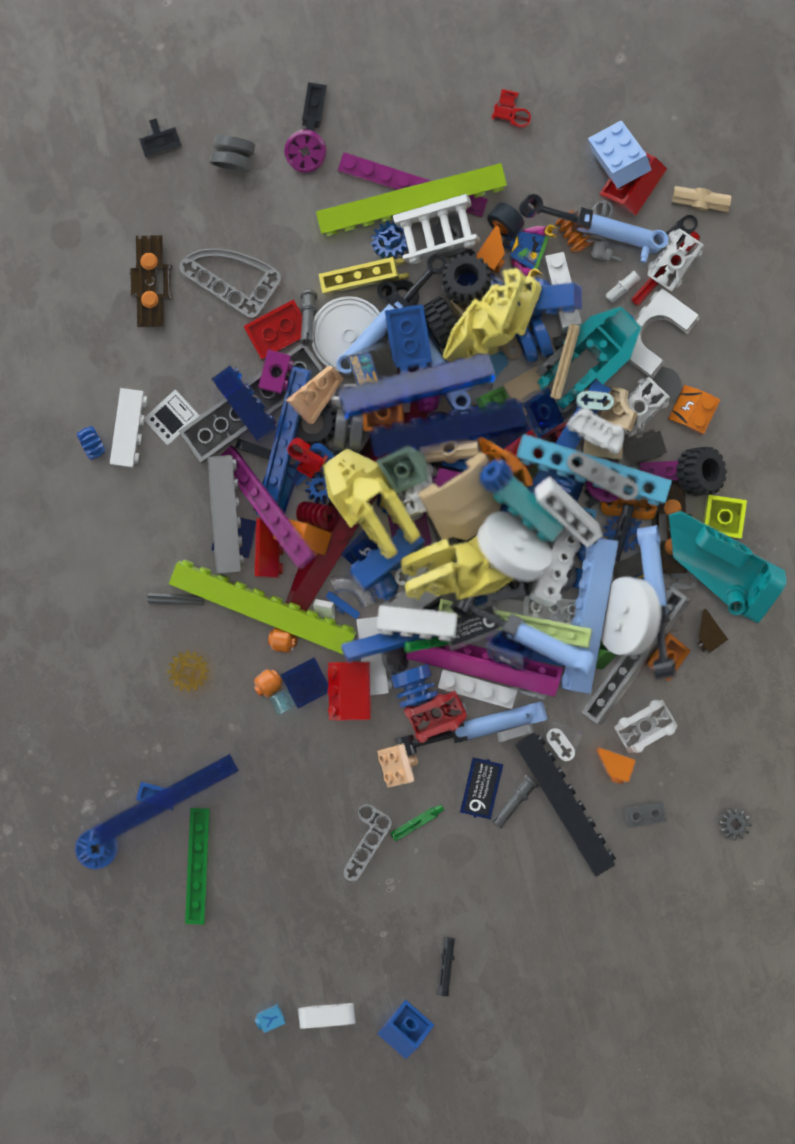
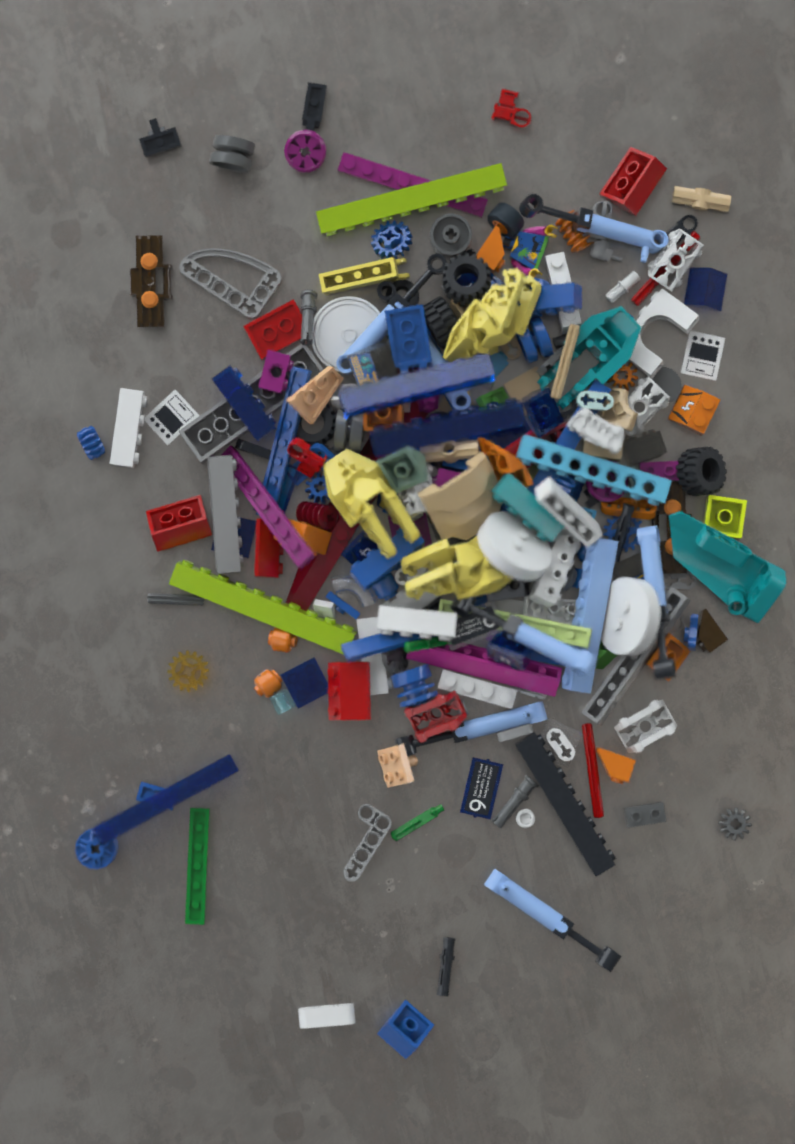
(178, 523): none -> red slope
(270, 1018): dark azure brick -> none
(423, 216): white fence -> none
(495, 476): blue gear -> none
(525, 818): none -> white tile
(547, 916): none -> light blue piece
(592, 768): none -> red axle
(602, 476): light grey plate -> none
(619, 154): light blue brick -> none
(623, 382): none -> orange gear
(690, 633): none -> blue piece
(703, 355): none -> white sticker
(705, 288): none -> clear blue slope

